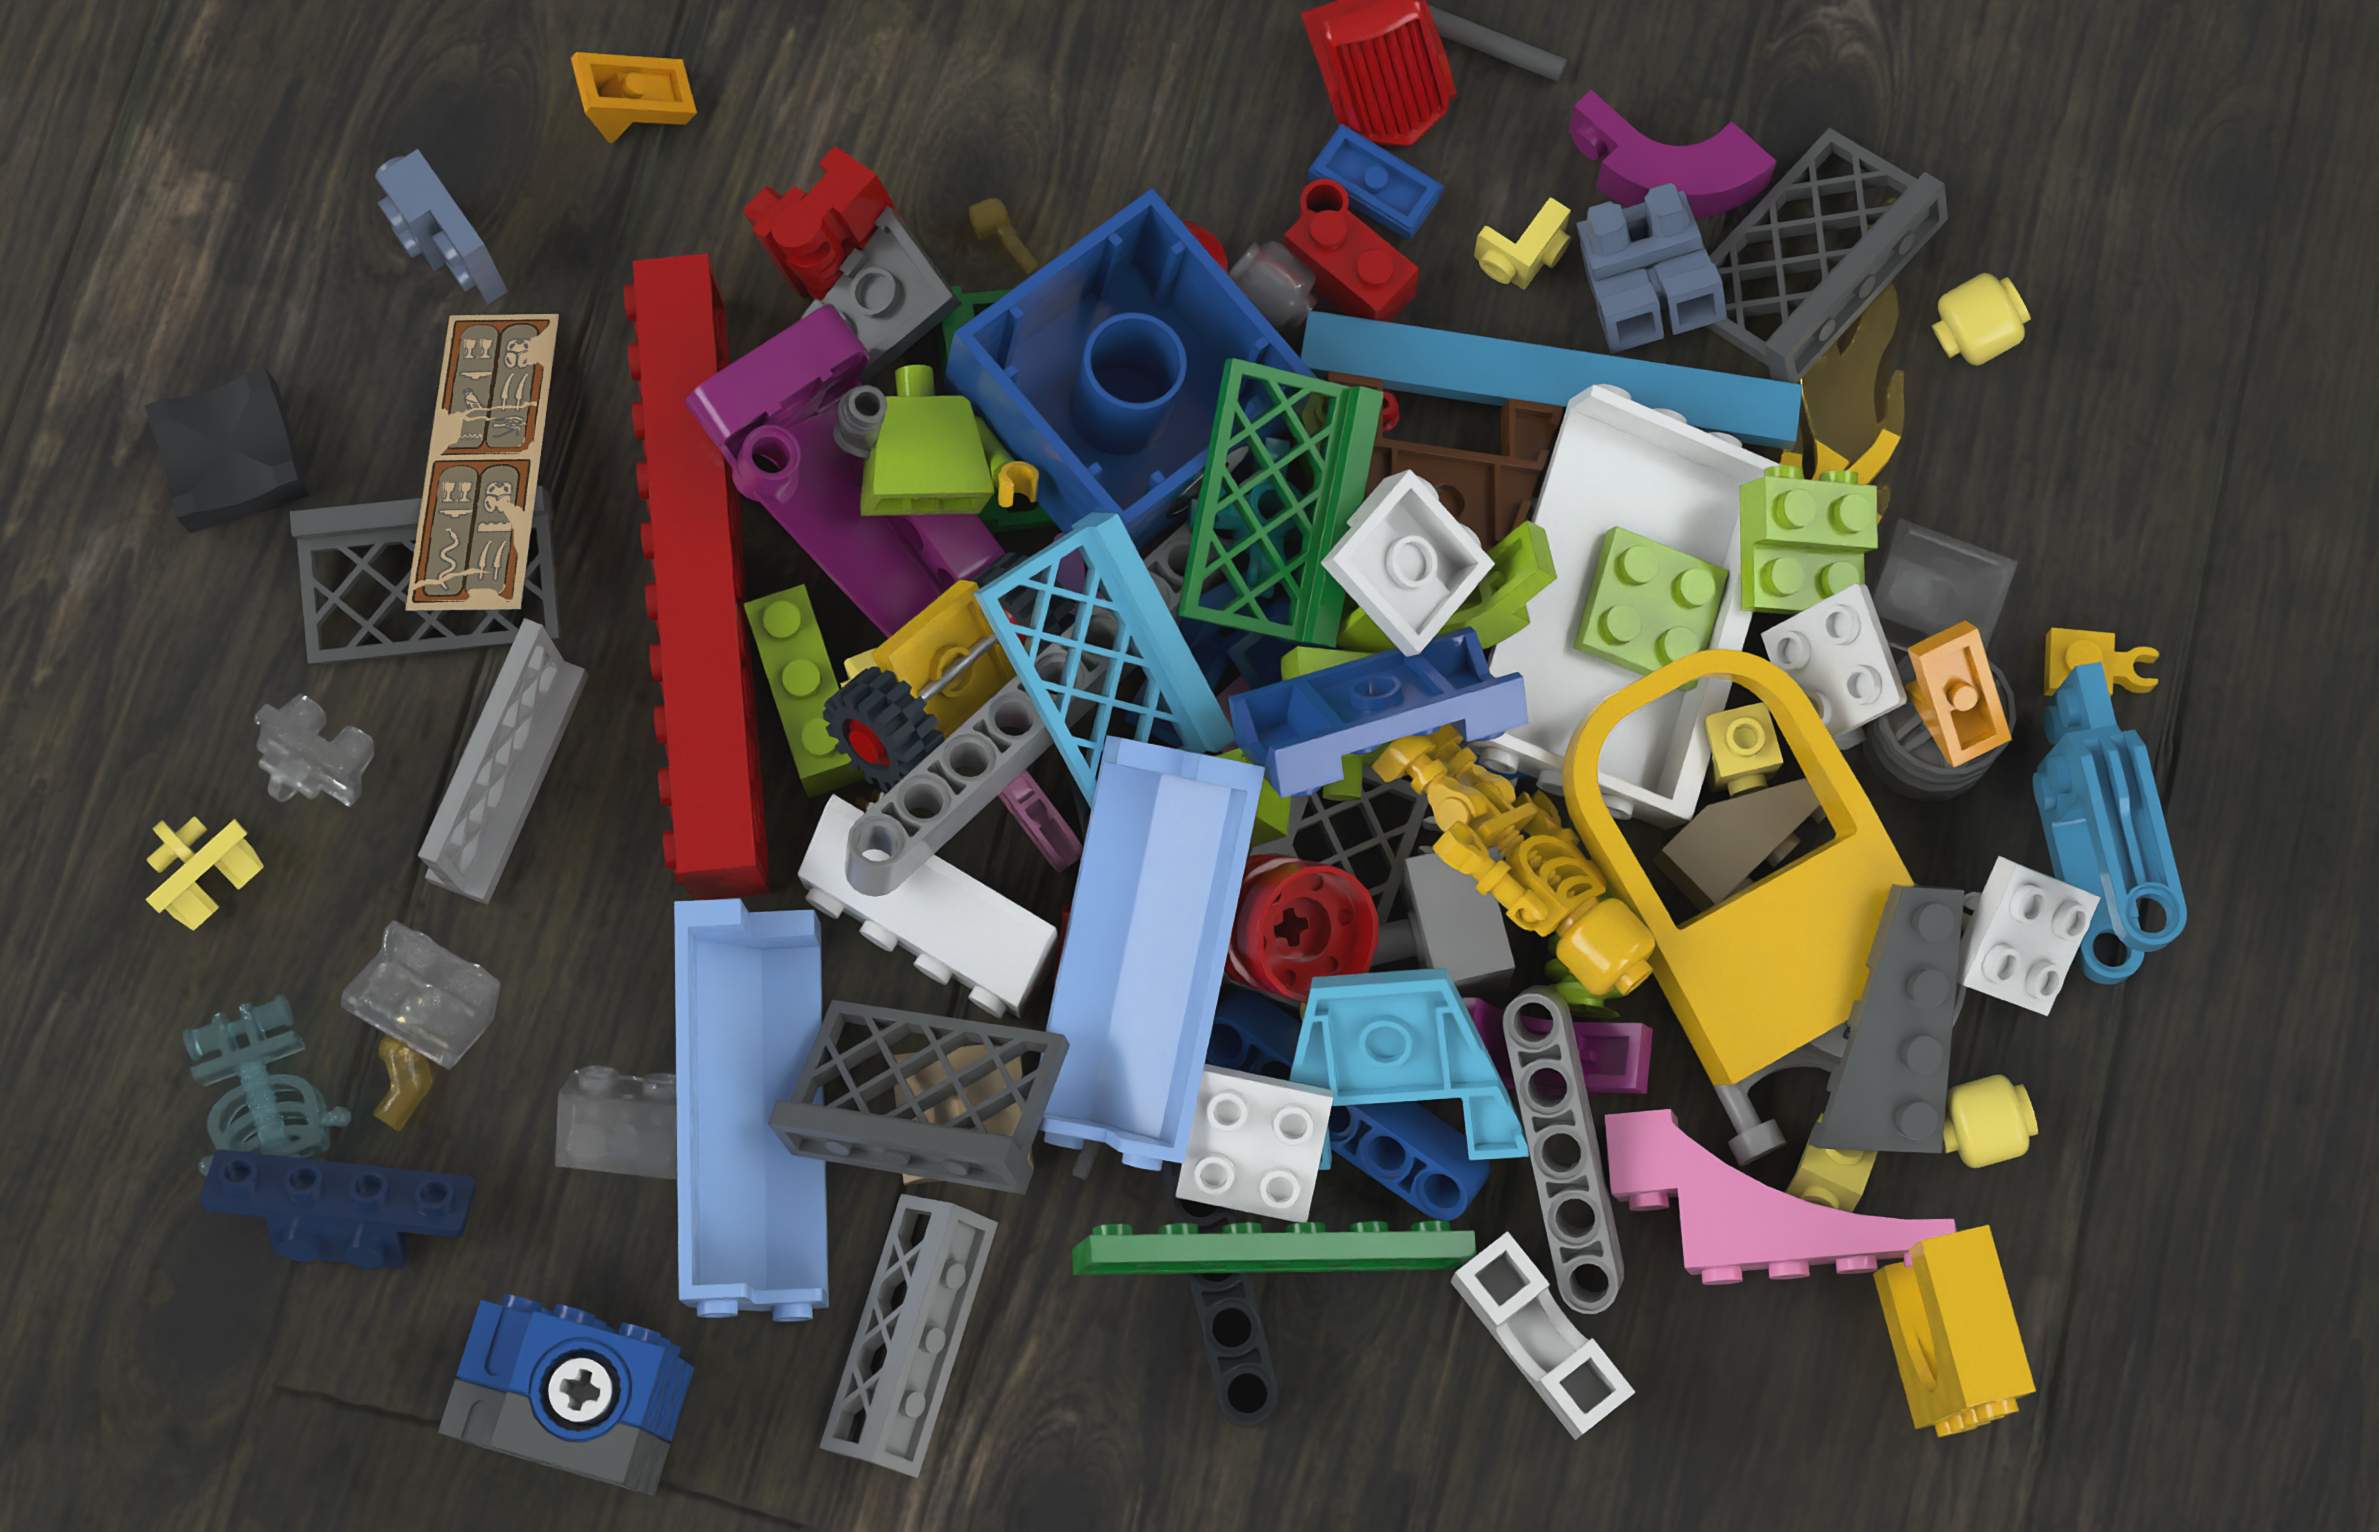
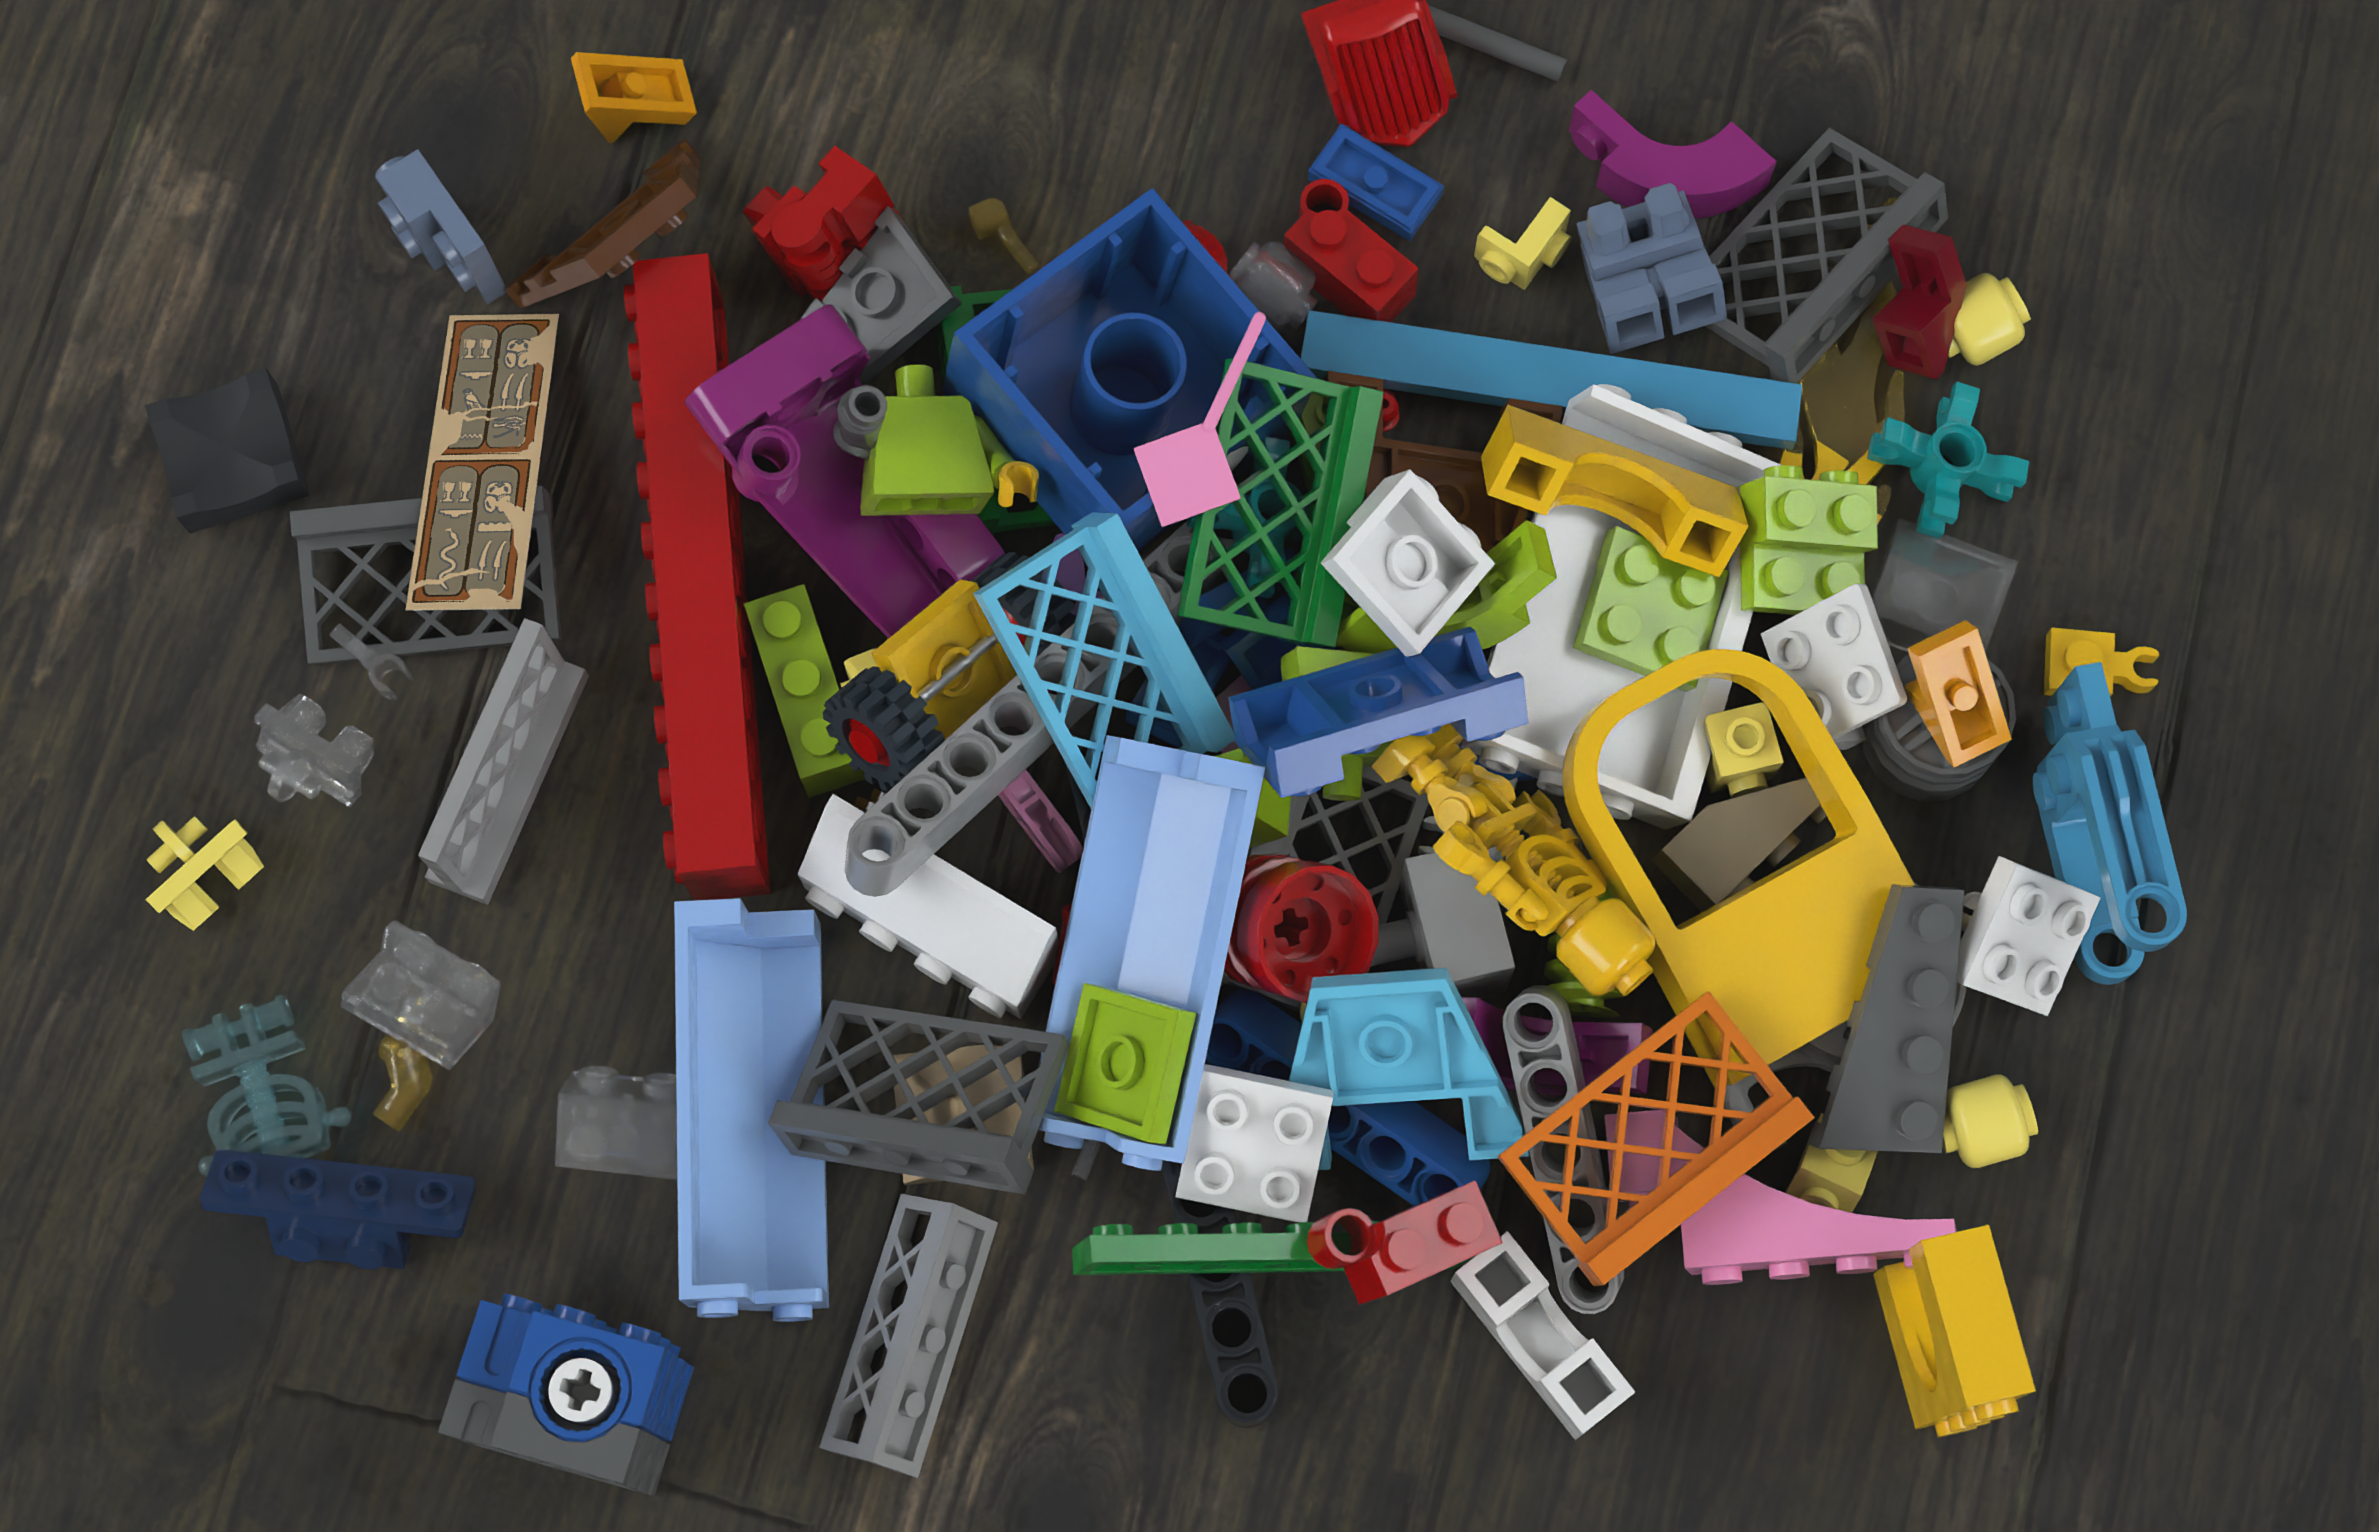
(376, 664): none -> clear hand
(613, 240): none -> reddish brown wing
(1125, 1063): none -> lime plate
(1189, 468): none -> bright pink piece
(1408, 1244): none -> hinge
(1554, 465): none -> yellow arch
(1693, 1183): none -> orange fence
(1921, 317): none -> dark red slope
(1933, 474): none -> teal pin

